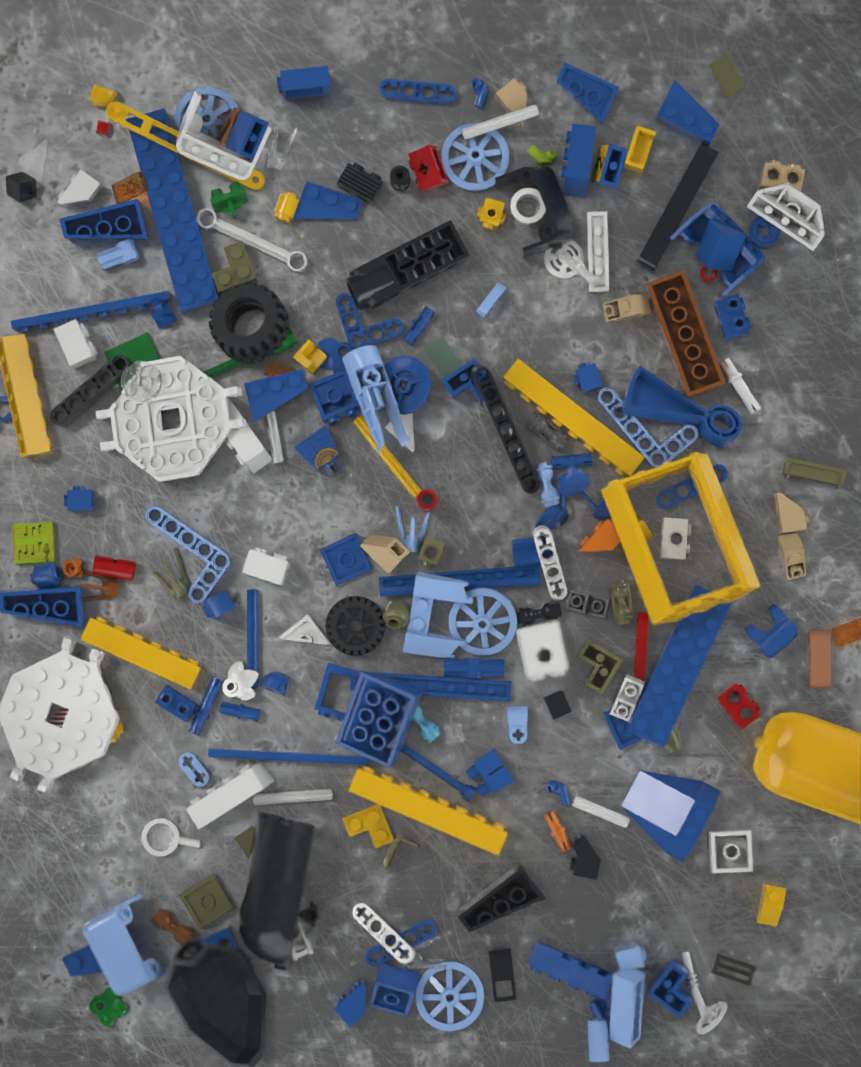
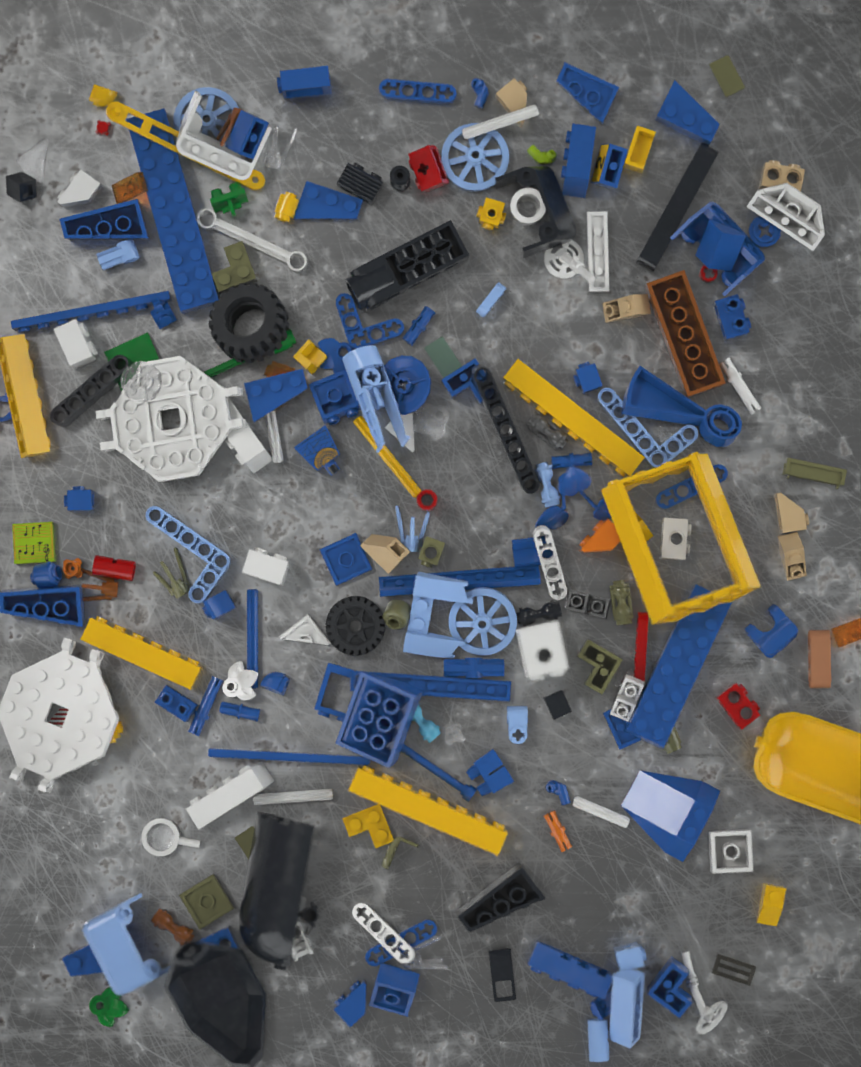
(190, 772): light blue beam -> none
(449, 989): light blue wheel -> none
(586, 861): black slope -> none

